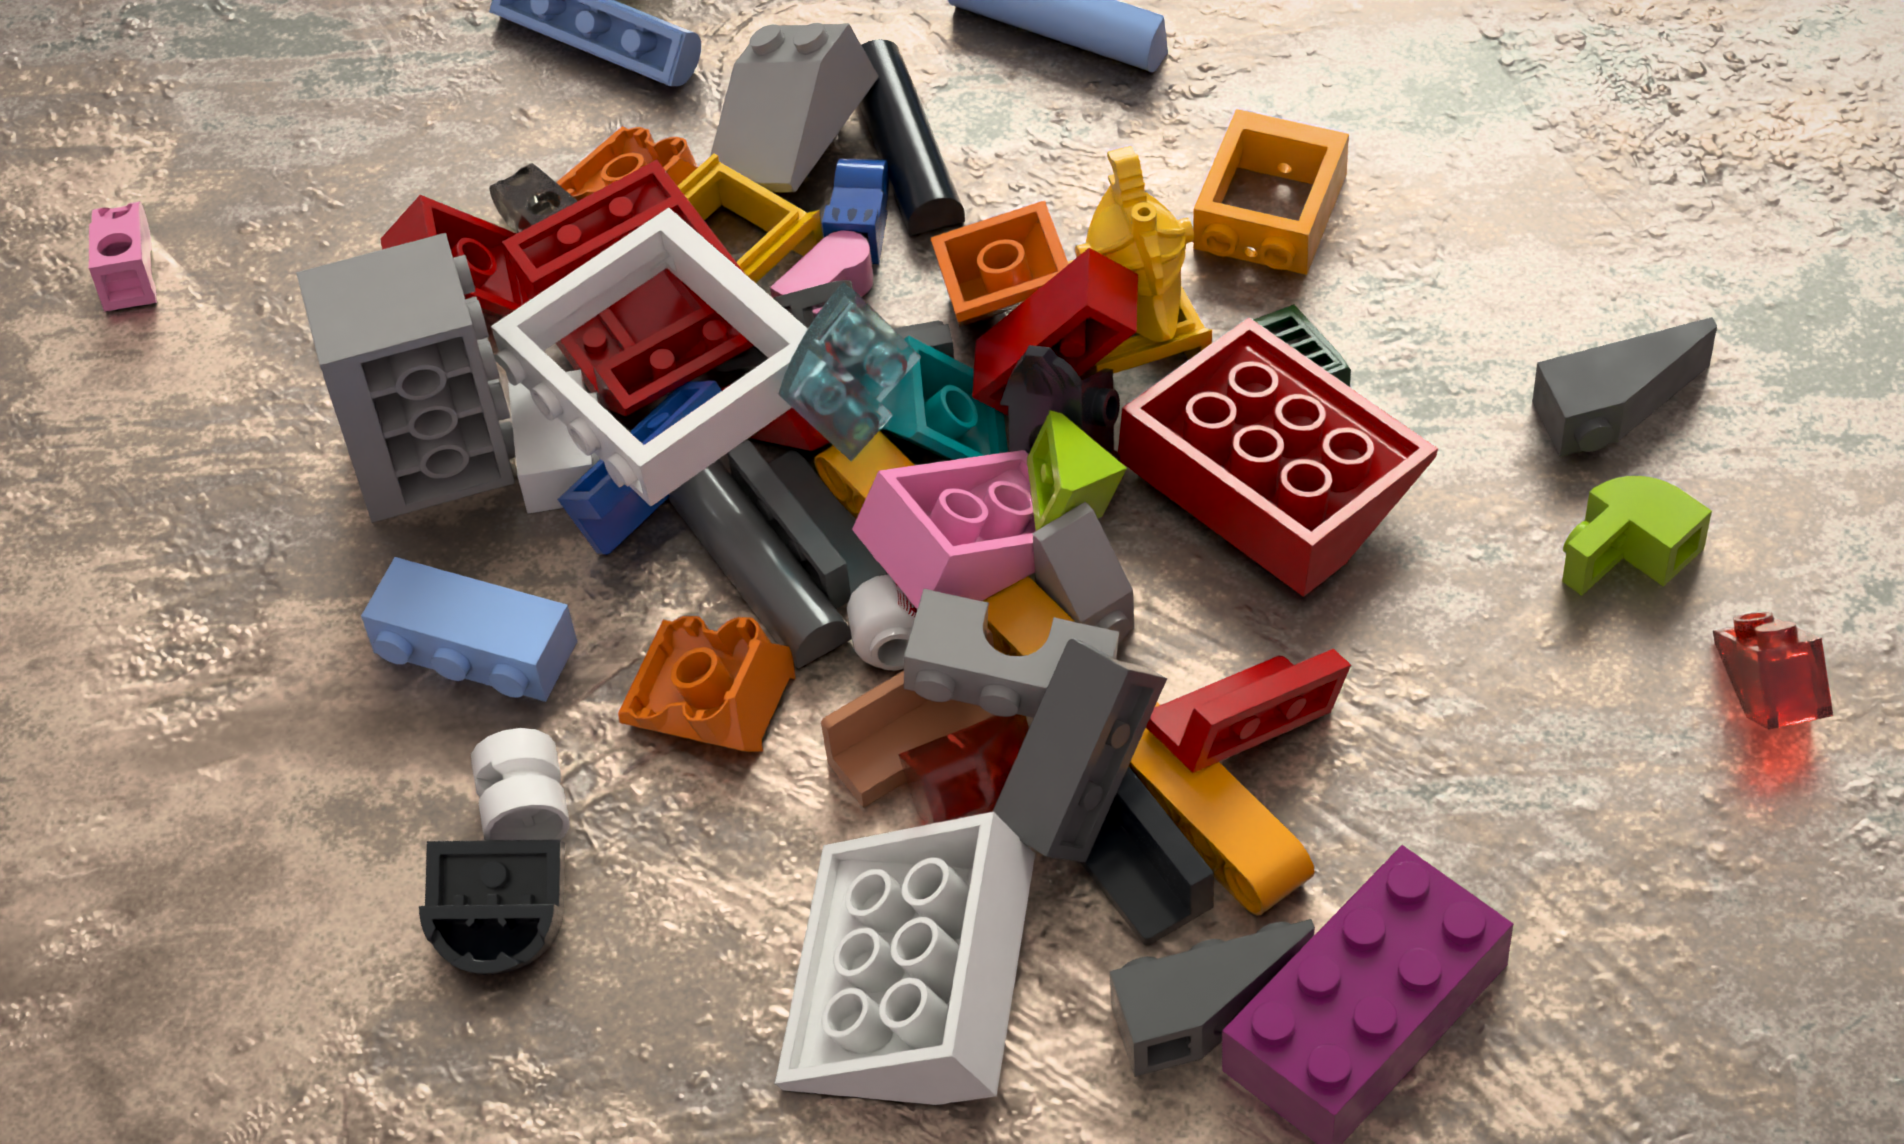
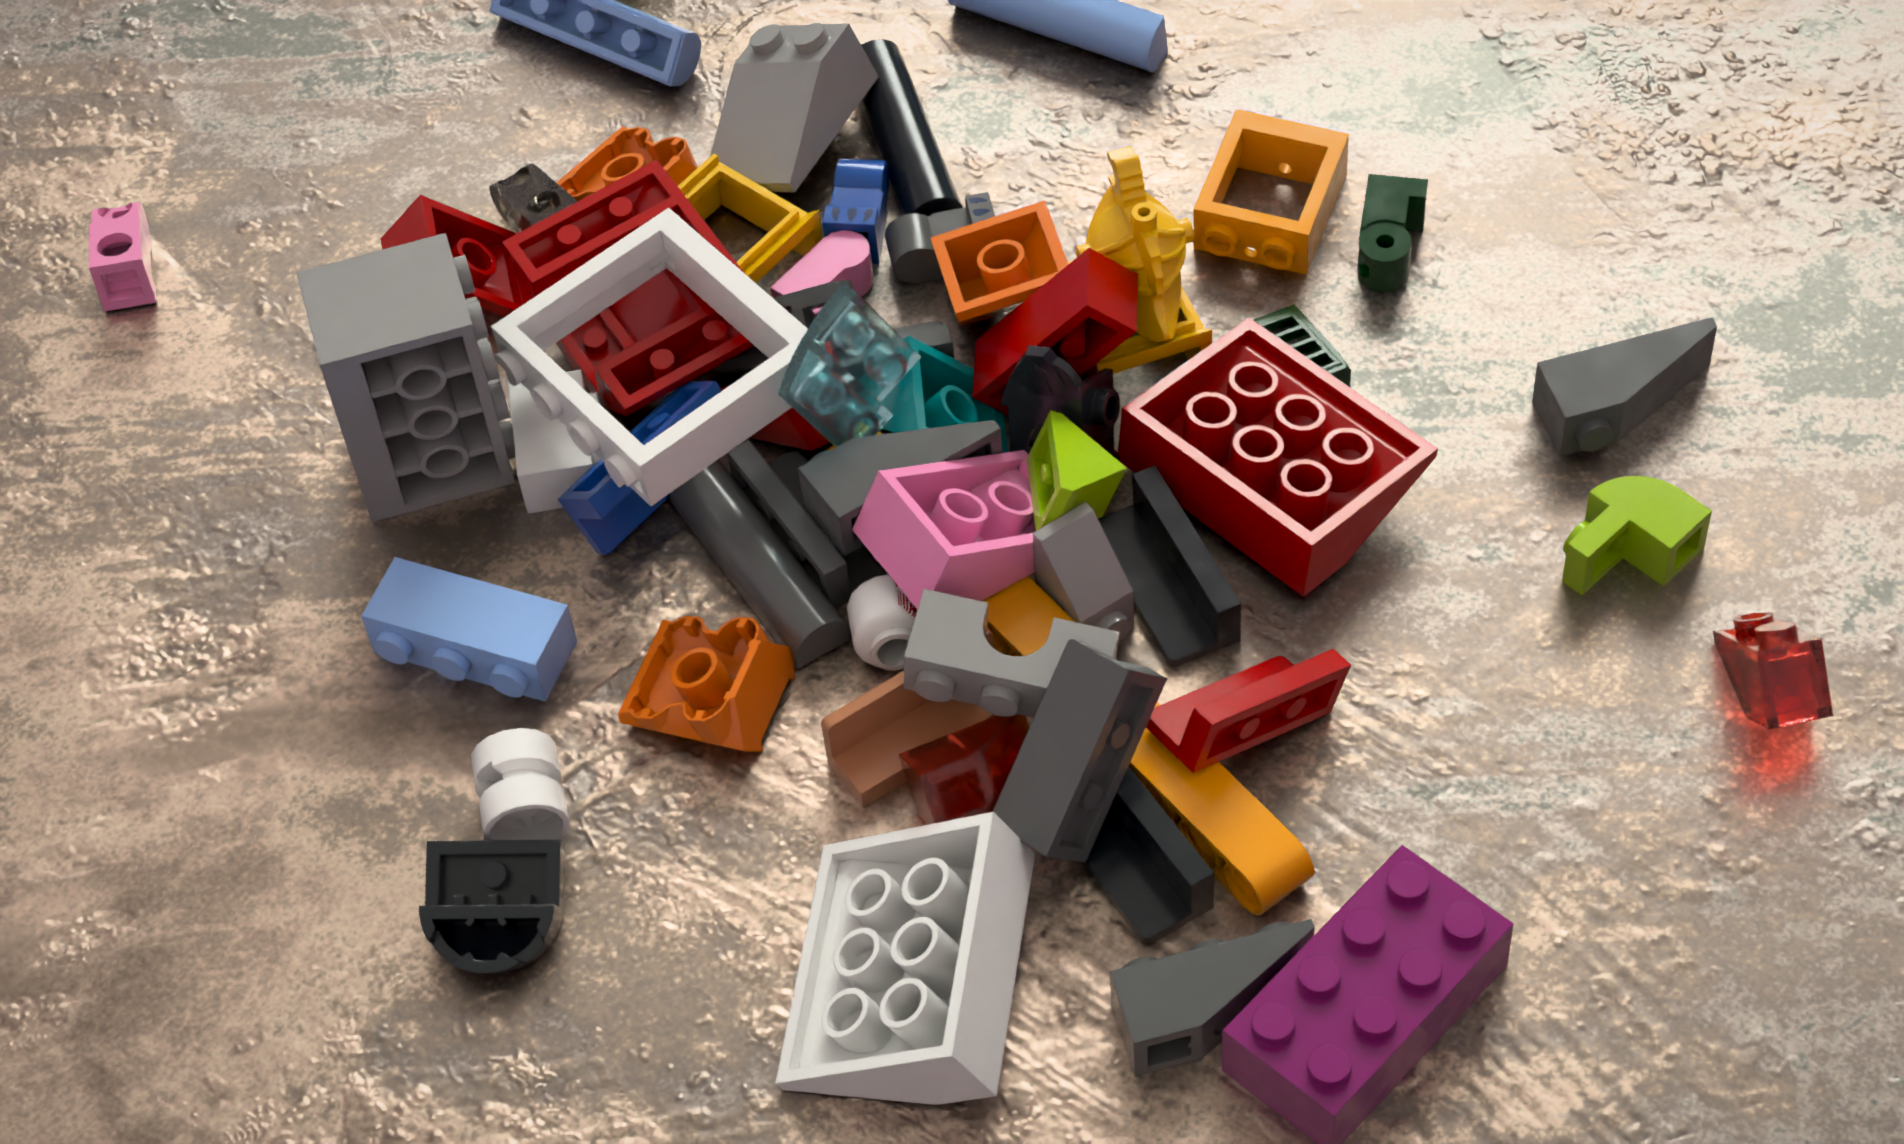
(840, 478): none -> dark grey slope
(910, 236): none -> dark grey leg
(1172, 574): none -> black panel
(1385, 245): none -> dark green leg

